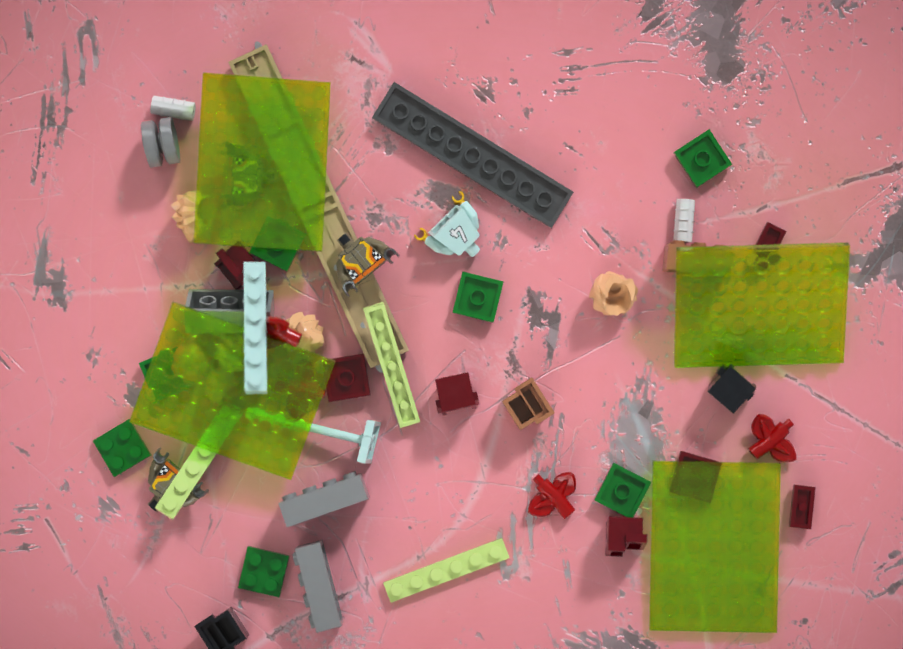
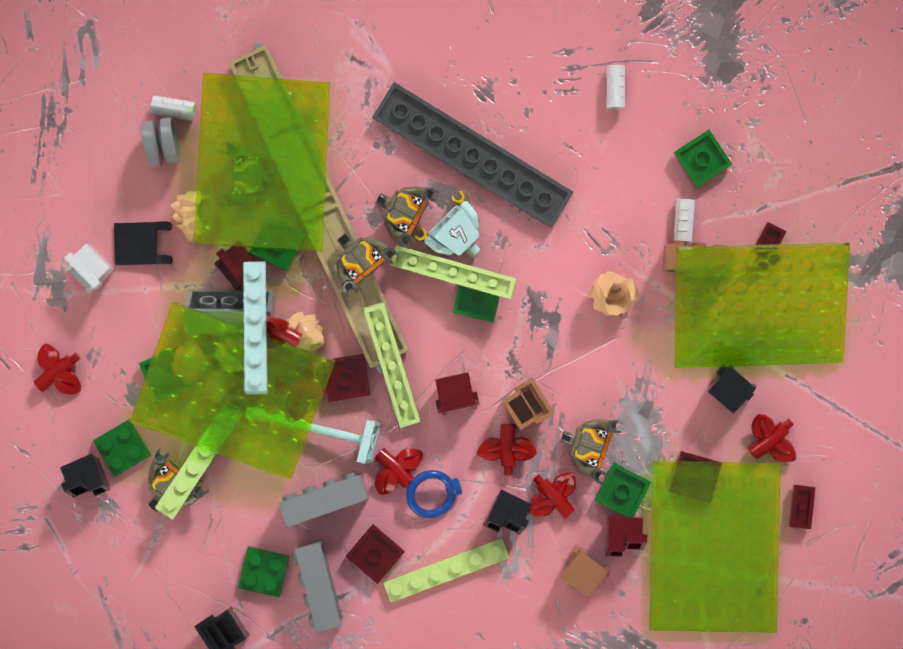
(57, 371): none -> red plant
(84, 476): none -> black plate
(88, 267): none -> white plate
(137, 243): none -> black flag
(375, 553): none -> dark red plate
(396, 469): none -> red plant
(405, 211): none -> torso
(452, 487): none -> blue piece
(454, 272): none -> yellowish green plate
(507, 448): none -> red plant
(508, 512): none -> black plate
(584, 571): none -> nougat plate
(590, 445): none -> torso
(615, 87): none -> white axle

